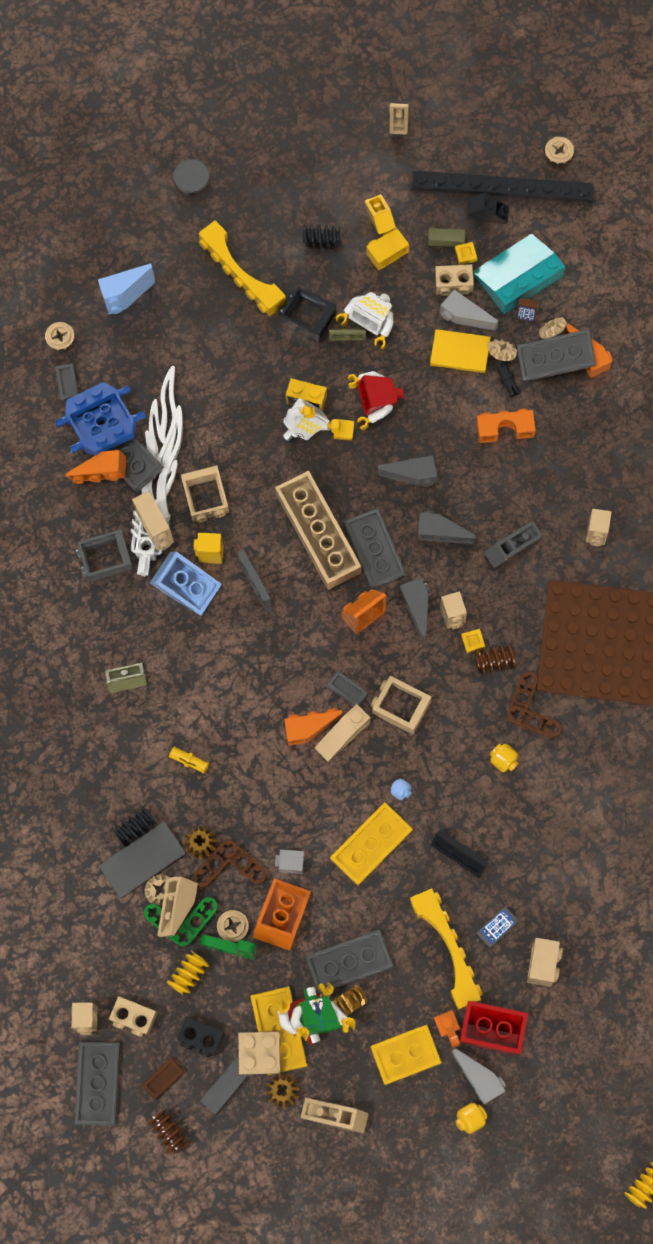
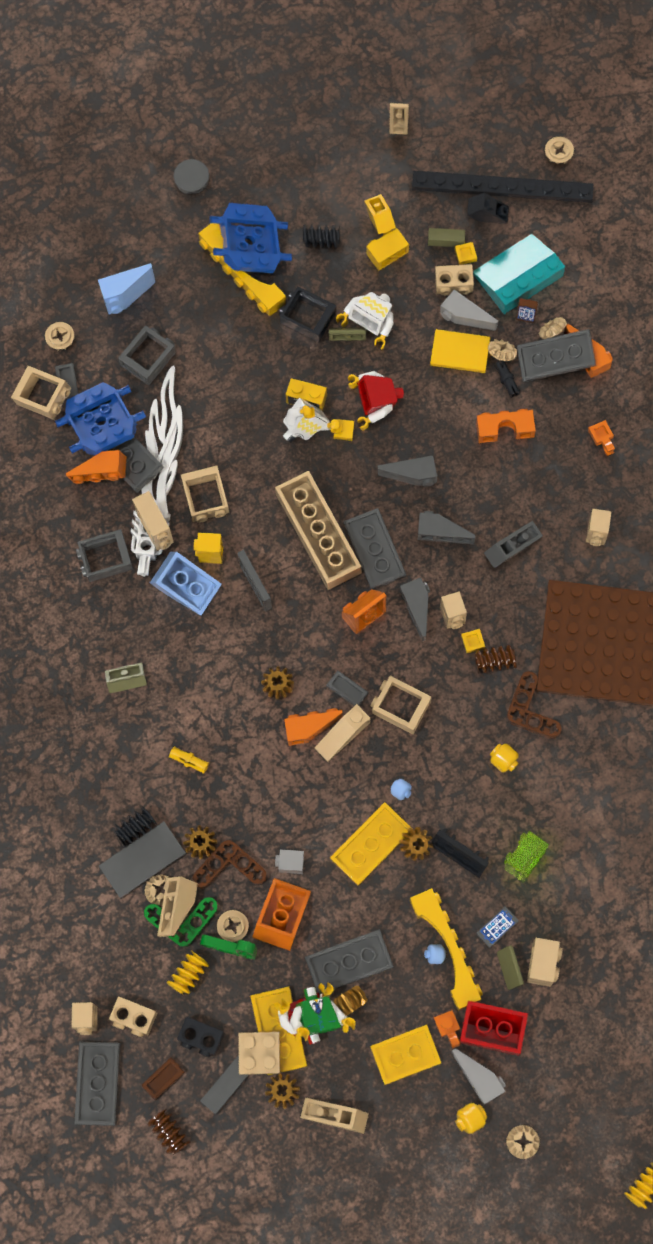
(26, 386): none -> tan window
(137, 370): none -> dark grey window
(237, 253): none -> blue piece
(279, 689): none -> pearl gold gear
(415, 851): none -> pearl gold gear
(435, 953): none -> light blue piece
(510, 968): none -> olive slope
(515, 1148): none -> tan gear
(526, 856): none -> clear neon green container
(602, 435): none -> orange plate

